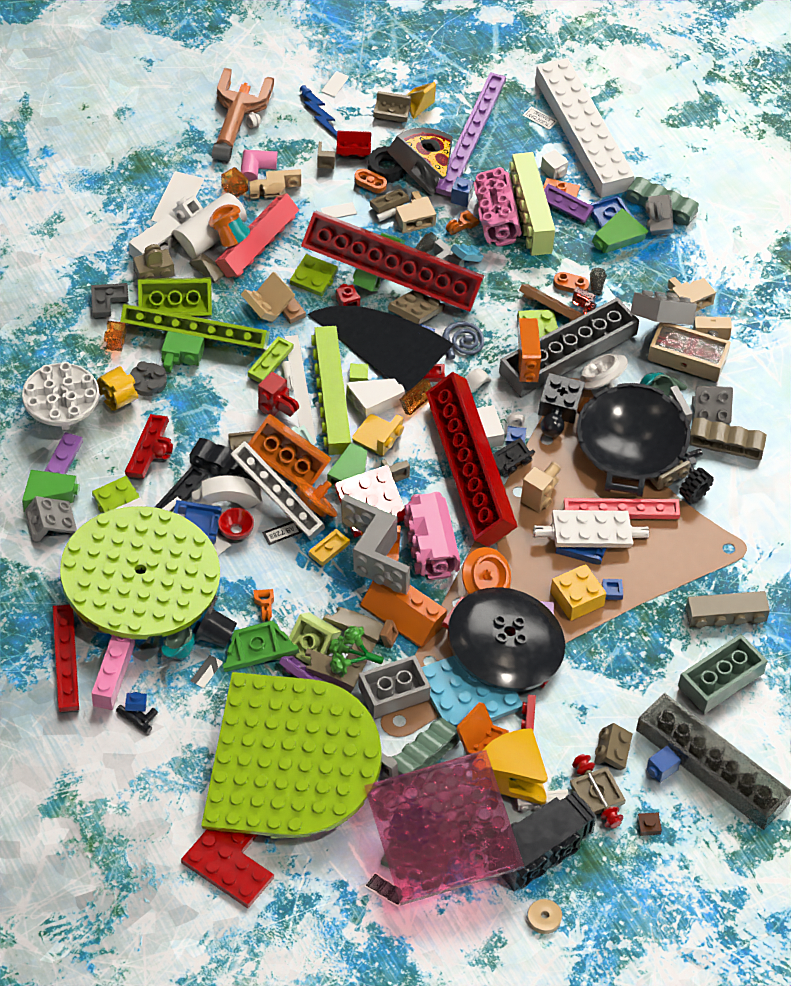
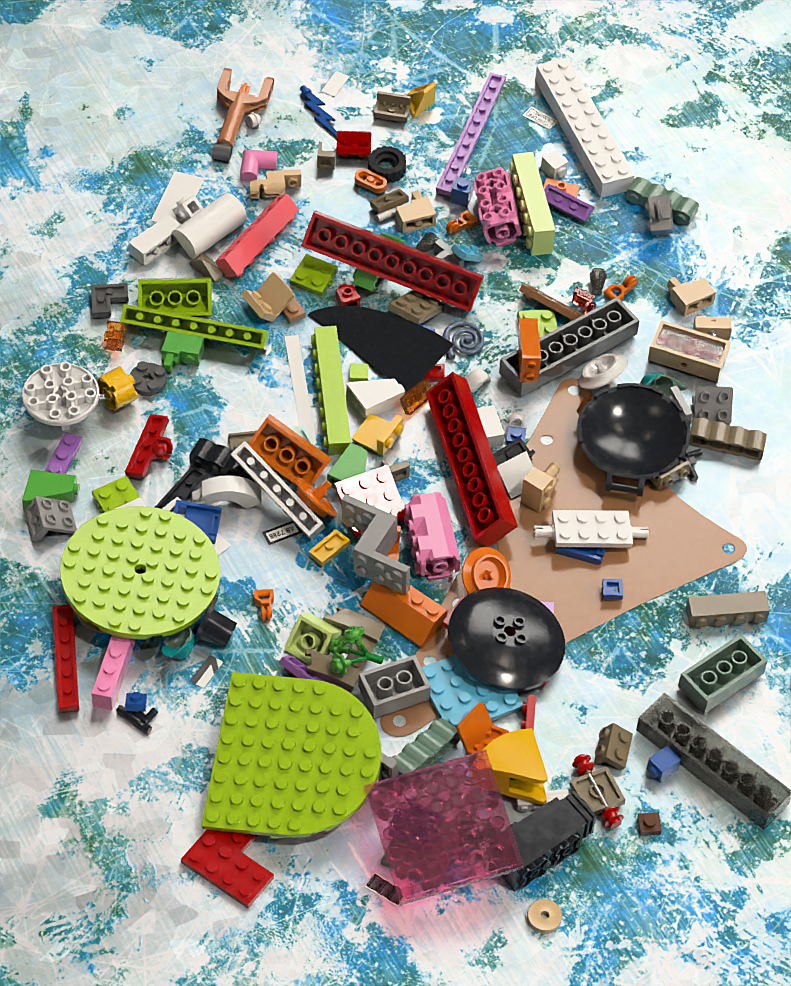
(154, 263): dark tan brick -> none
(229, 225): orange hat -> none
(234, 182): clear orange brick -> none
(236, 517): red piece -> none
(258, 645): bright green wing -> none
(270, 359): lime plate -> none
(274, 396): red brick -> none
(288, 374): white piece -> none
(340, 210): white sticker -> none
(389, 633): medium nougat tile -> none
(423, 155): dark grey piece -> none
(514, 472): none -> white sticker
(559, 403): black brick -> none
(568, 282): orange plate -> none
(578, 592): yellow brick -> none
(606, 209): blue tile -> none
(619, 232): bright green slope -> none
(630, 283): none -> orange piece
(636, 507): coral plate -> none
(663, 307): light grey brick -> none
(696, 485): black tyre -> none

